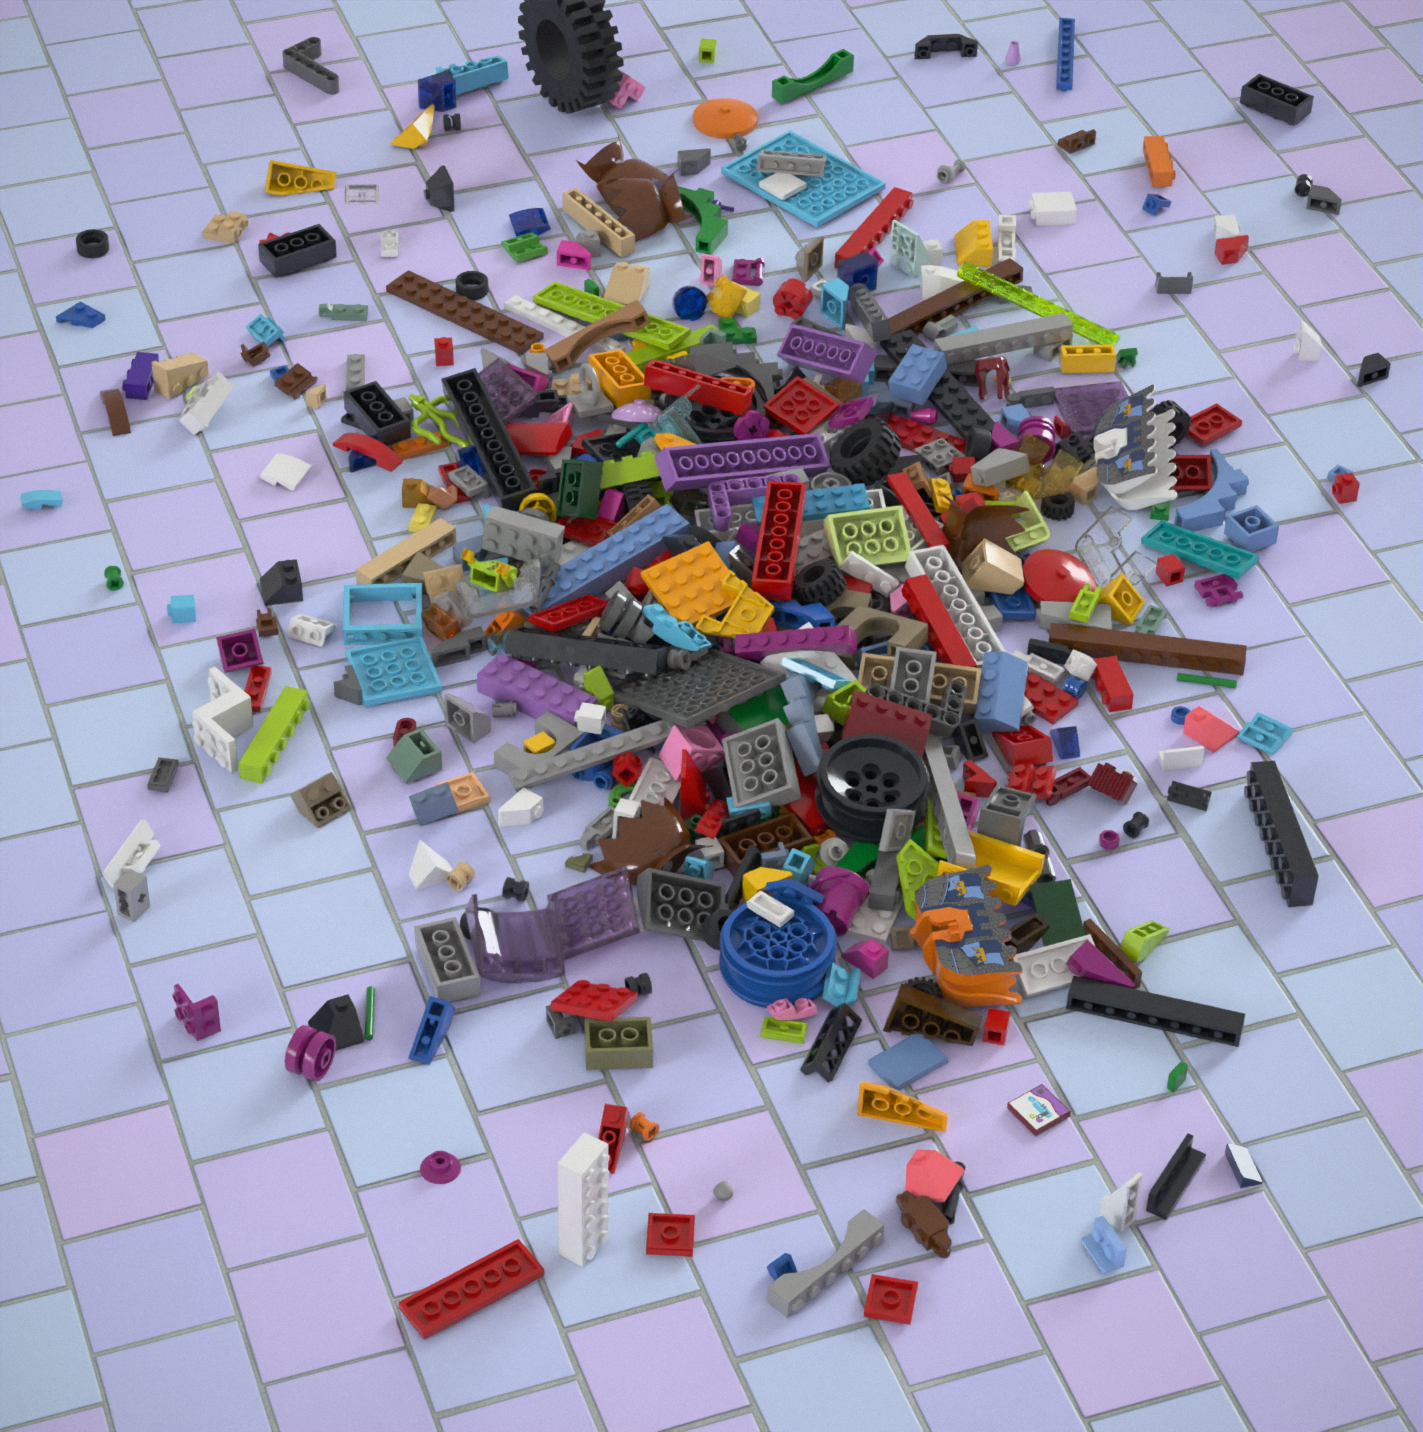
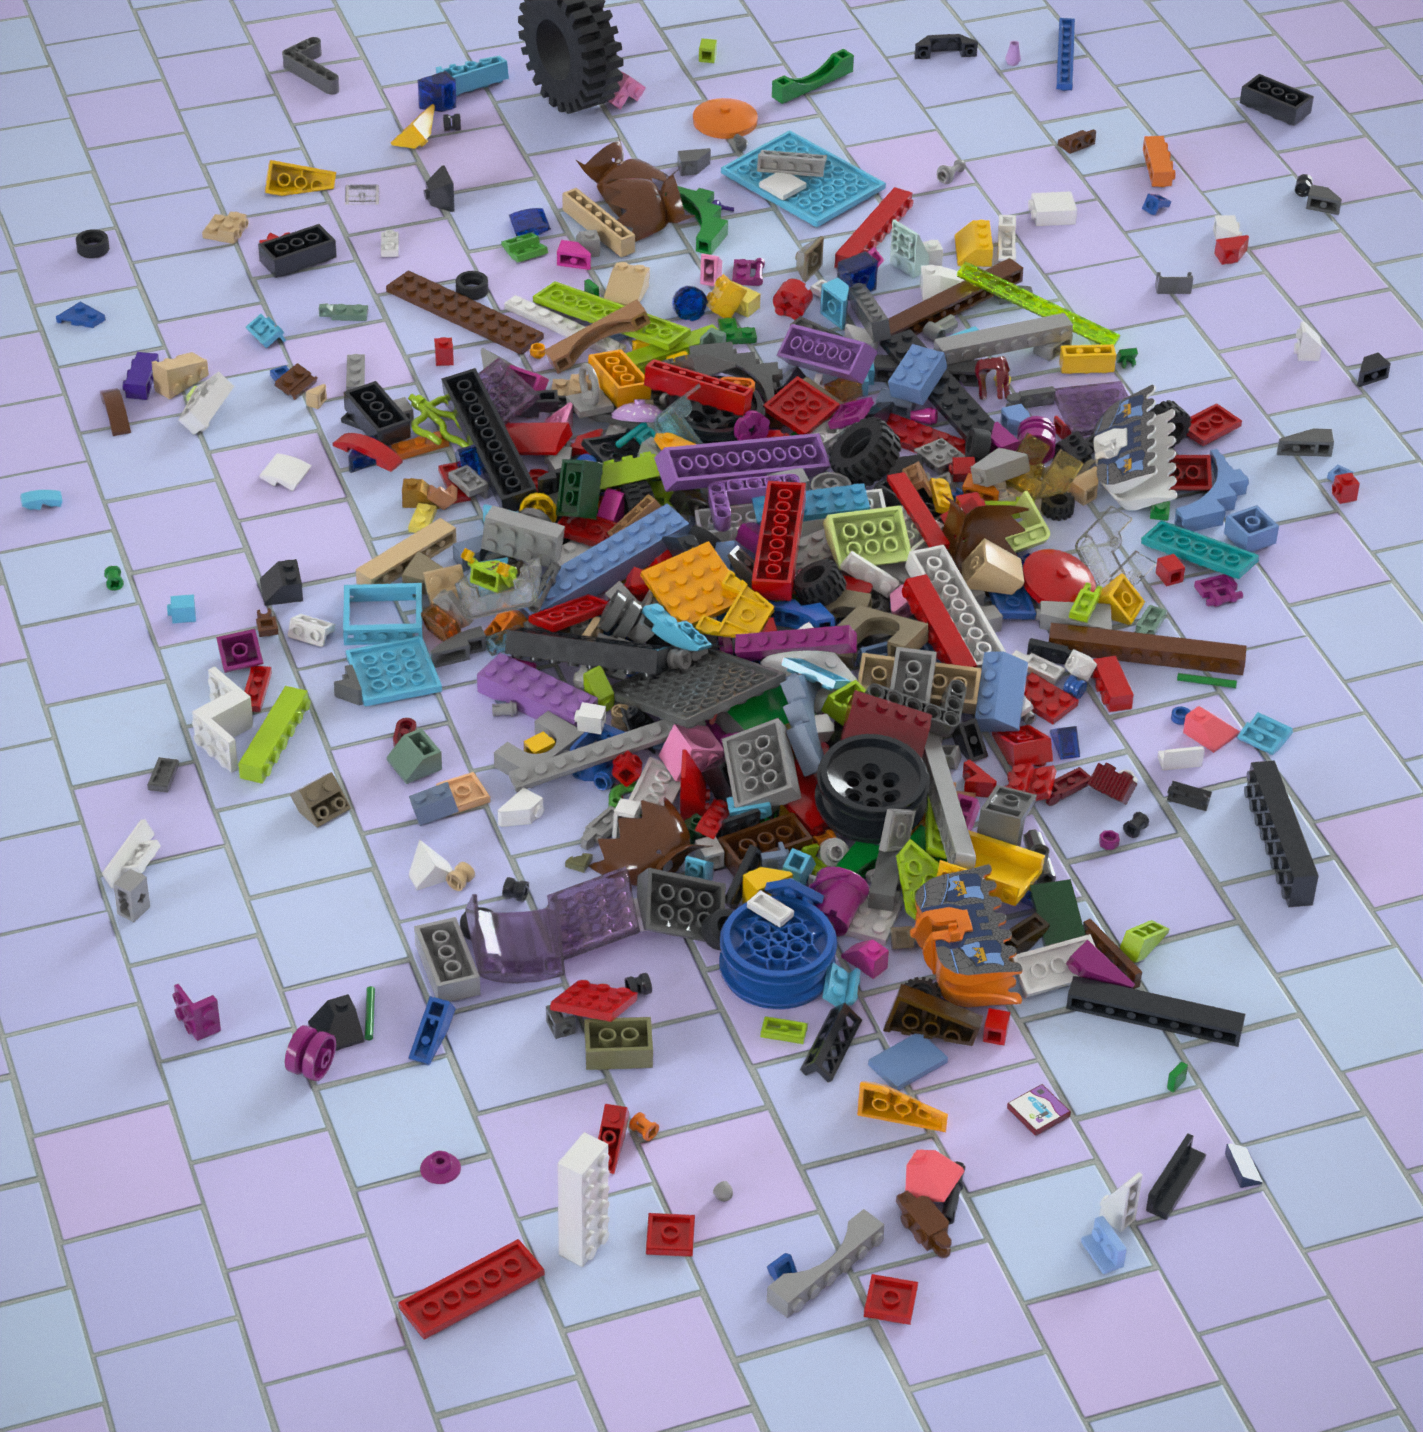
(256, 354): reddish brown bracket -> none
(466, 718): light grey slope -> none
(539, 364): light grey slope -> none
(784, 1010): bright pink slope -> none
(1307, 443): none -> dark grey slope

